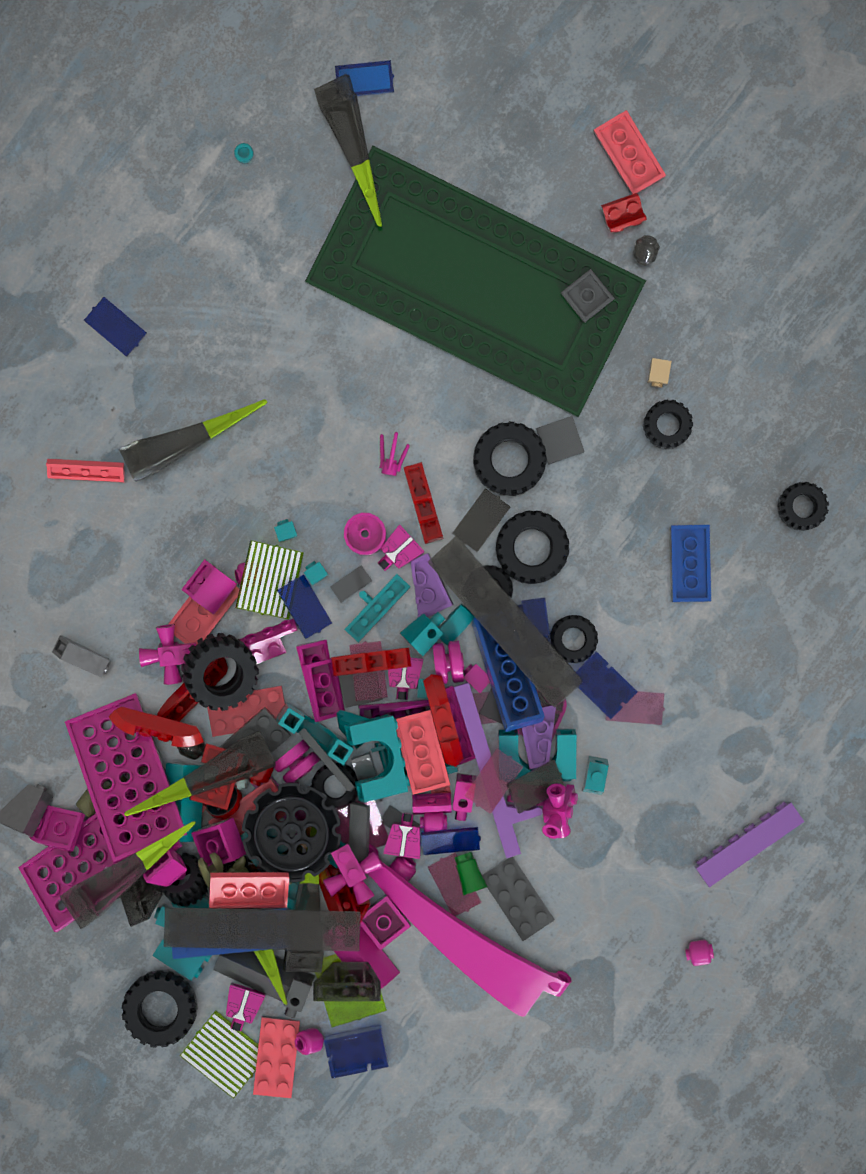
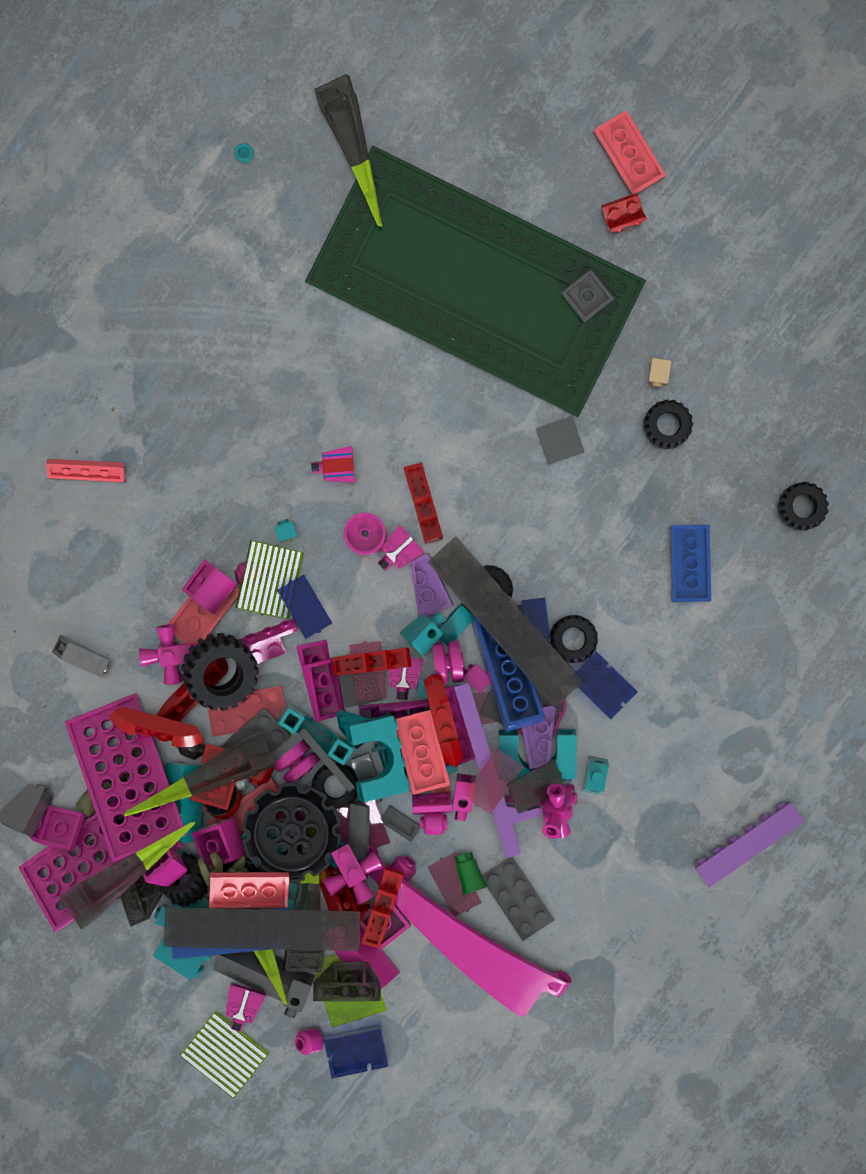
(115, 326): clear blue piece -> none
(141, 1027): black tyre -> none
(159, 451): clear smoke plate -> none
(276, 1057): coral plate -> none
(315, 572): teal plate -> none
(336, 465): none -> torso
(351, 583): dark grey tile -> none
(369, 77): clear blue piece -> none
(376, 607): teal plate -> none
(382, 907): none -> red slope
(390, 465): dark pink plant -> none
(404, 838): dark pink torso -> none
(450, 841): clear blue piece -> none
(481, 520): clear smoke piece -> none
(509, 432): black tyre -> none
(558, 547): black tyre -> none
(642, 708): clear pink piece -> none
(646, 250): clear smoke head -> none
(700, 952): dark pink head -> none

